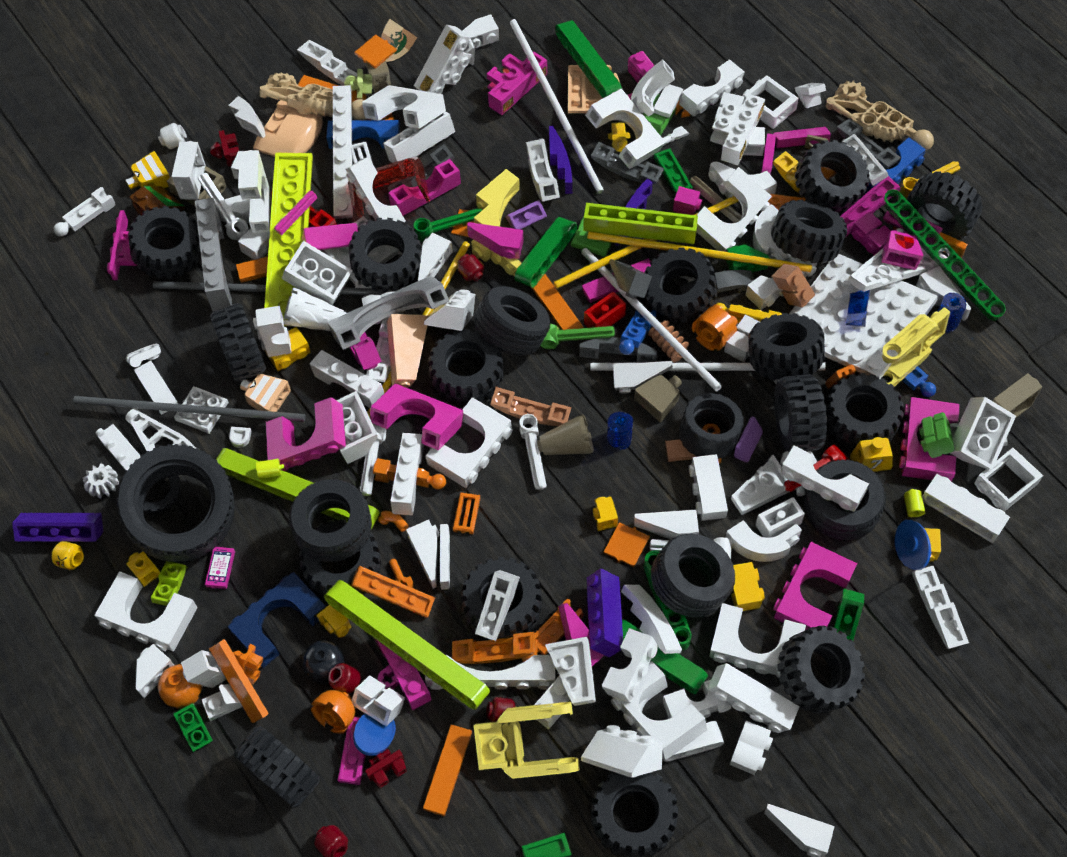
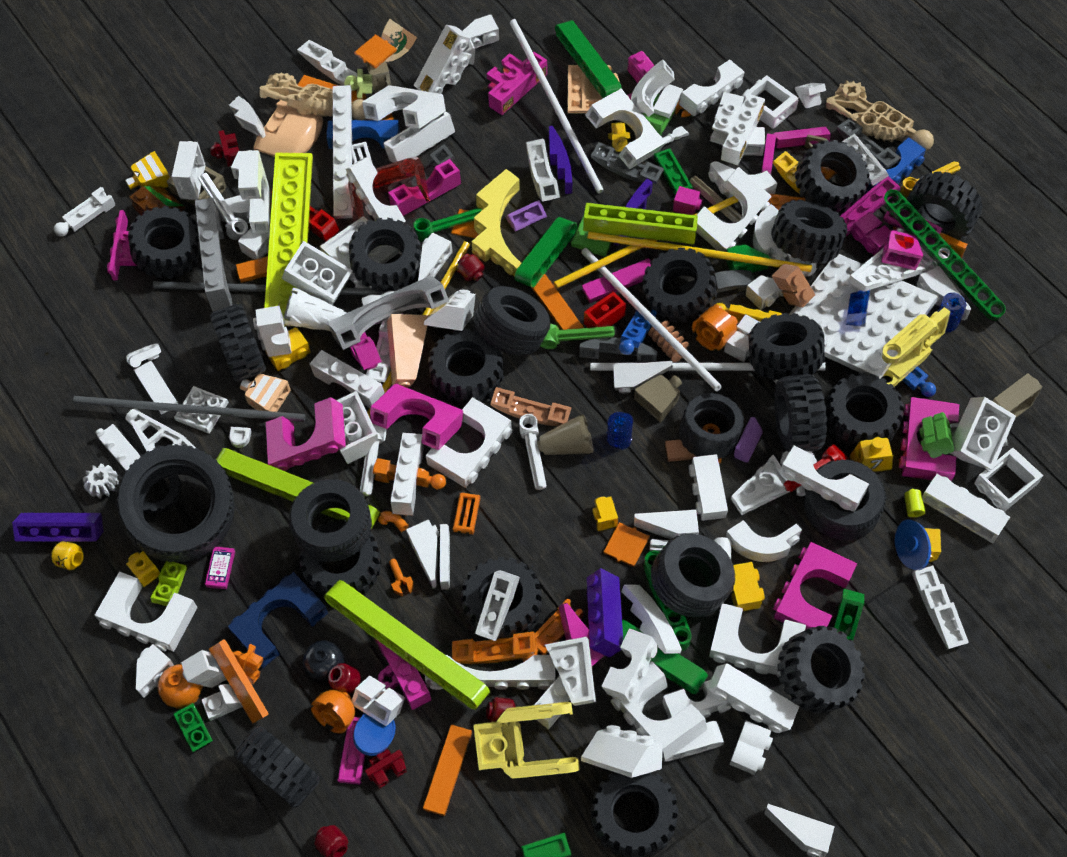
(172, 135): white head -> none
(269, 468): neon yellow piece -> none
(295, 212): dark pink axle -> none
(329, 236): dark pink slope -> none
(334, 621): yellow brick -> none
(392, 591): orange tile -> none
(501, 240): dark pink slope -> none
(630, 279): dark grey slope -> none
(779, 518): white brick -> none
(842, 373): orange tile -> none

